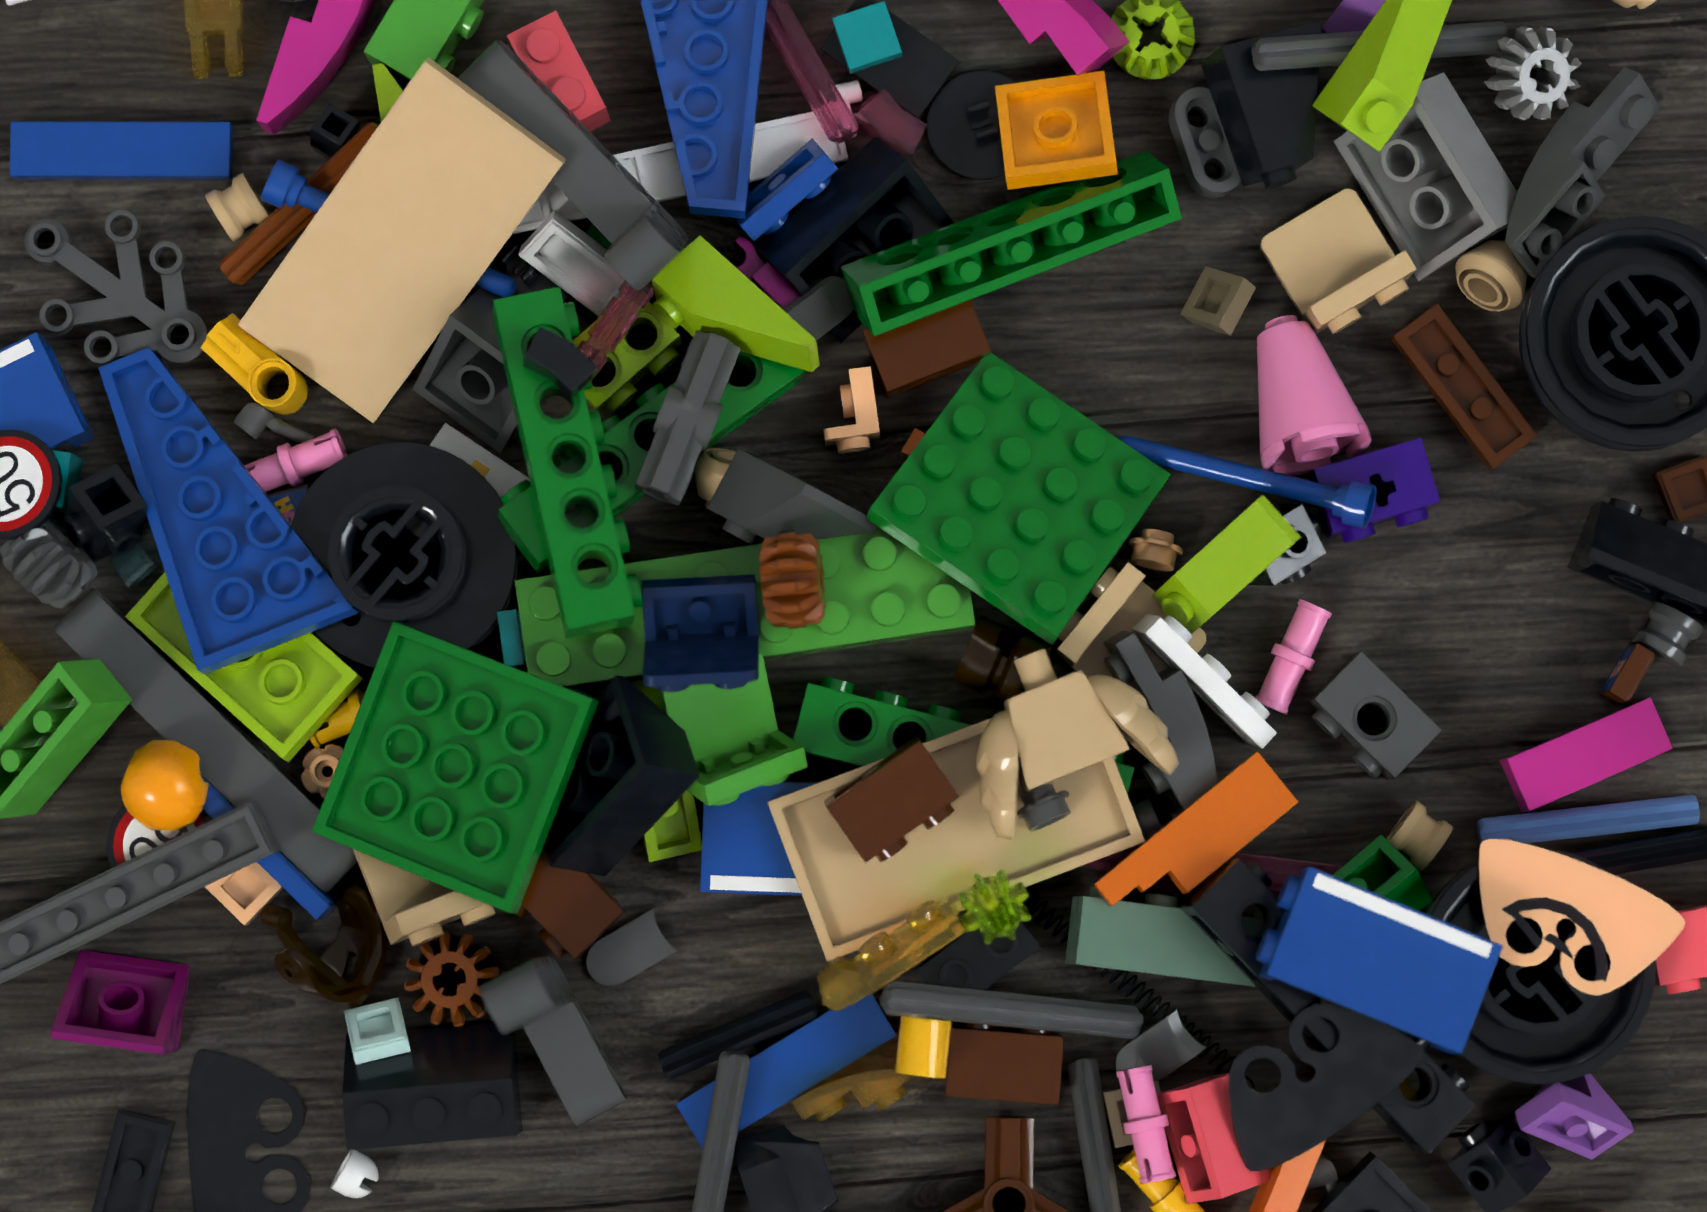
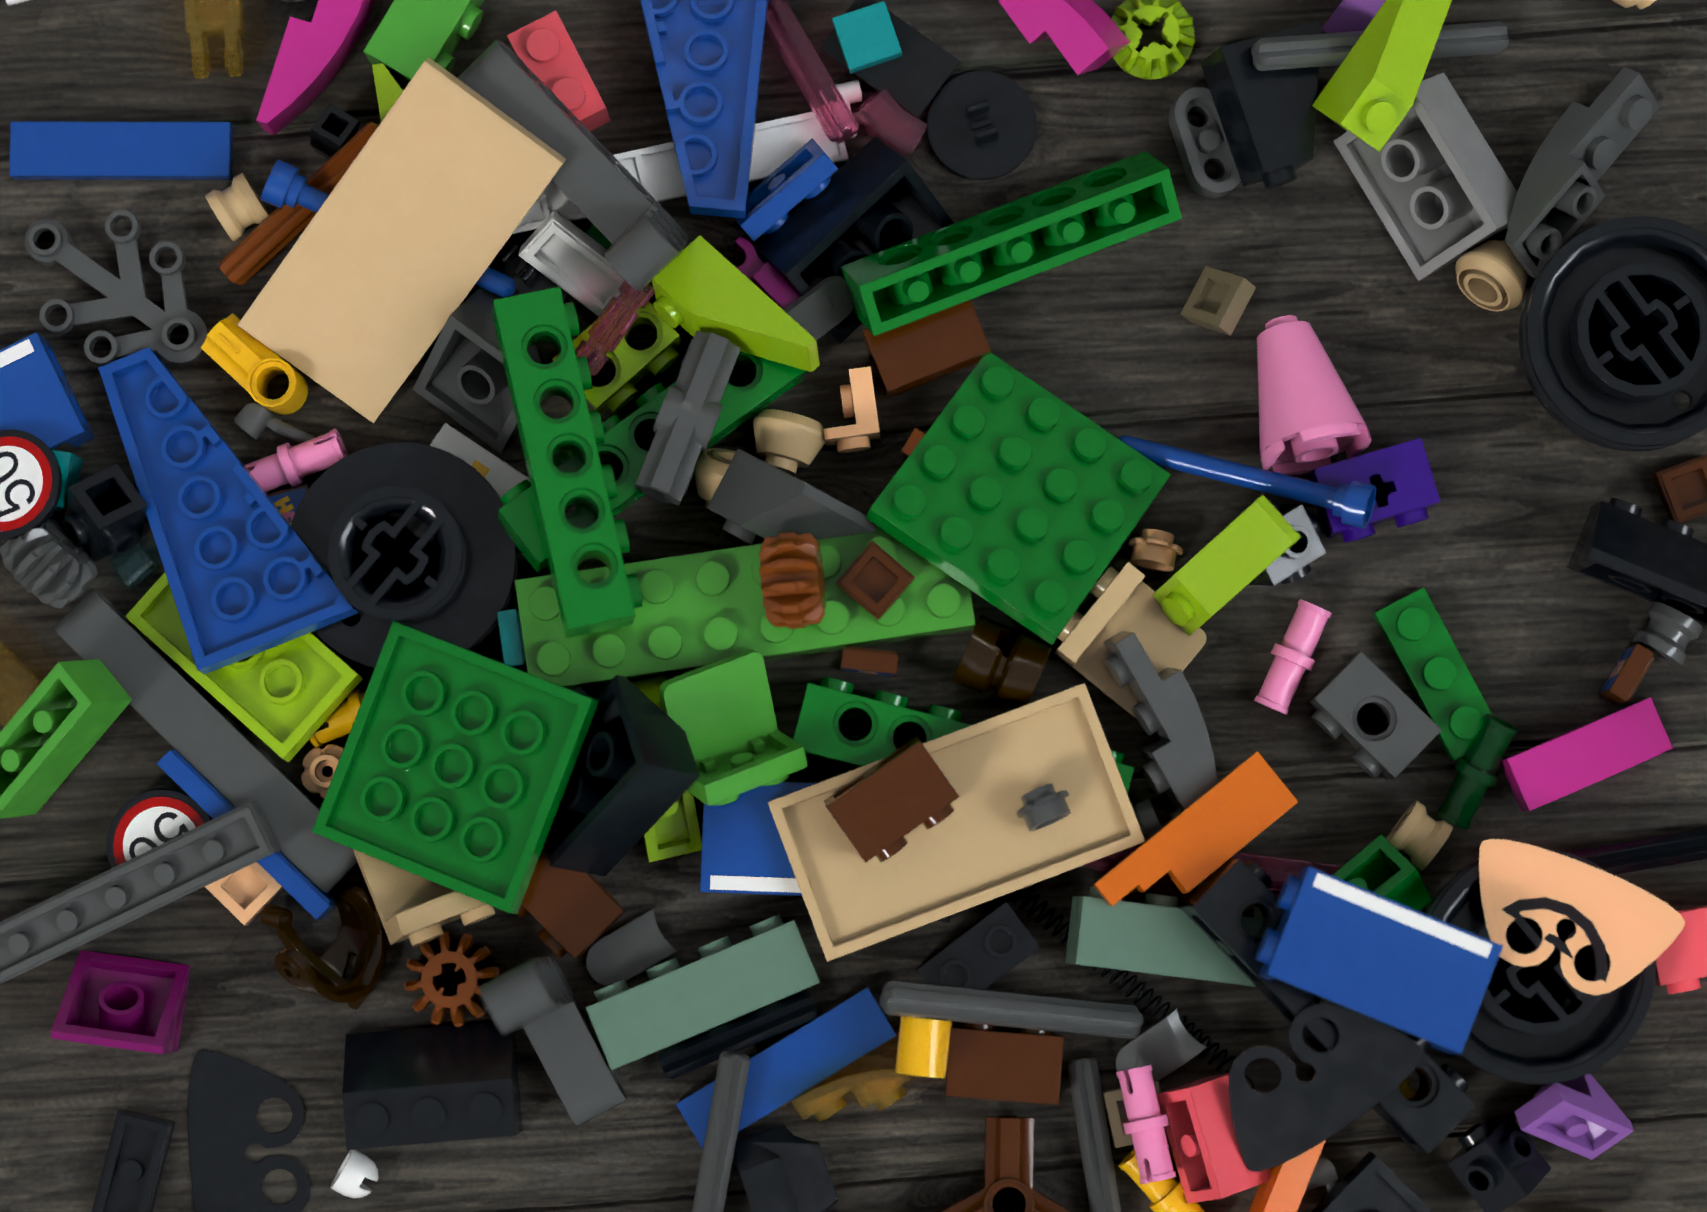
(164, 786): light orange hair -> none
(377, 1031): light aqua tile -> none
(559, 362): black piece -> none
(700, 632): dark blue bracket -> none
(703, 993): none -> sand green brick
(787, 439): none -> tan cone
(869, 661): none -> reddish brown tile
(875, 580): none -> reddish brown tile
(890, 955): clear yellow hinge -> none
(985, 896): clear neon green gear -> none
(1056, 130): light orange plate -> none
(1059, 731): tan torso -> none
(1206, 679): white plate -> none
(1336, 262): tan bracket -> none
(1434, 670): none -> green plate
(1463, 387): reddish brown plate -> none
(1477, 771): none -> dark green pin
(1552, 77): light grey gear -> none
(1592, 820): medium blue axle -> none

